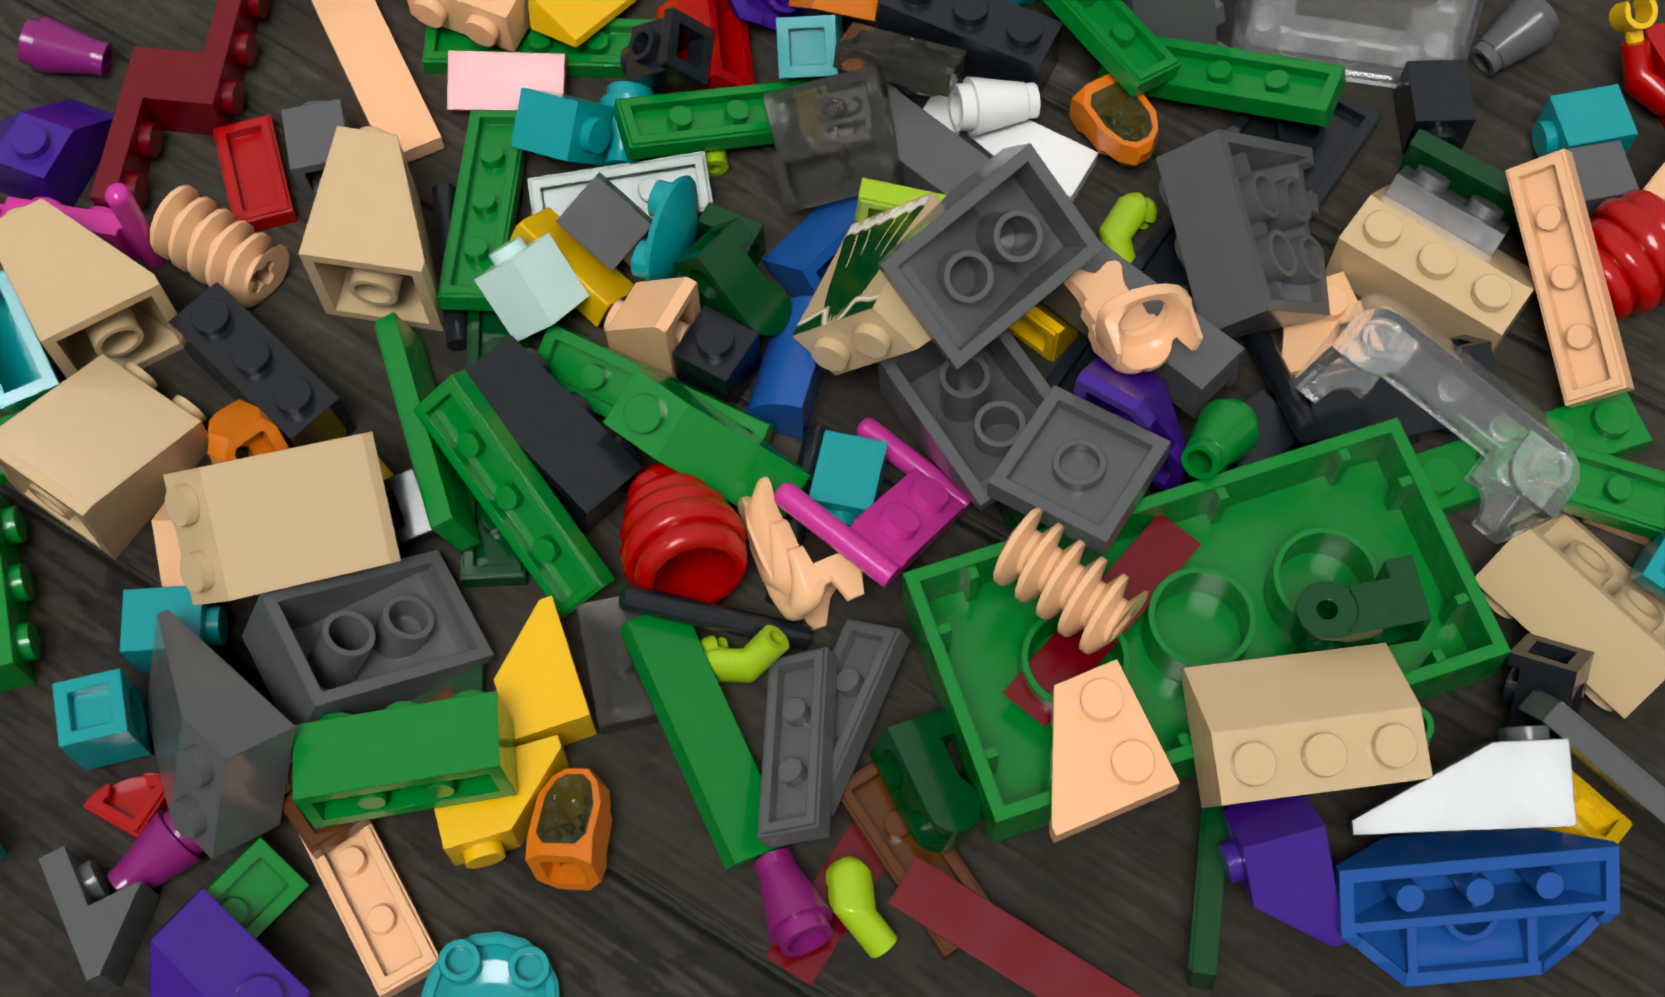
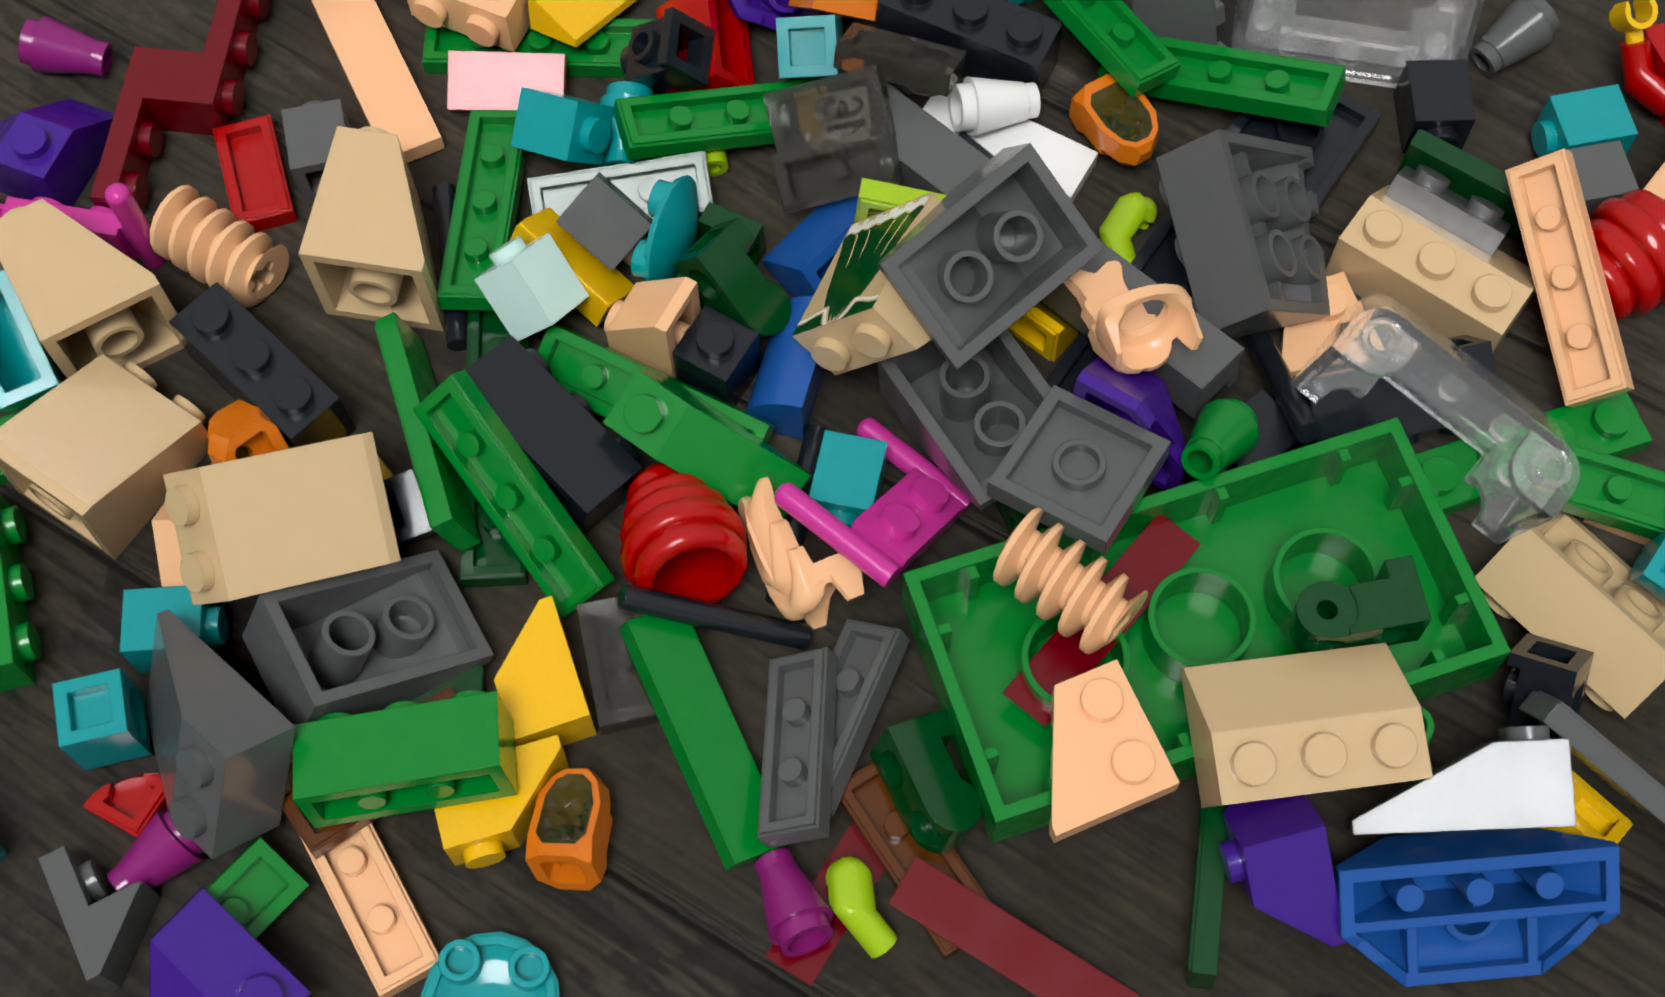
(745, 663): lime arm -> none

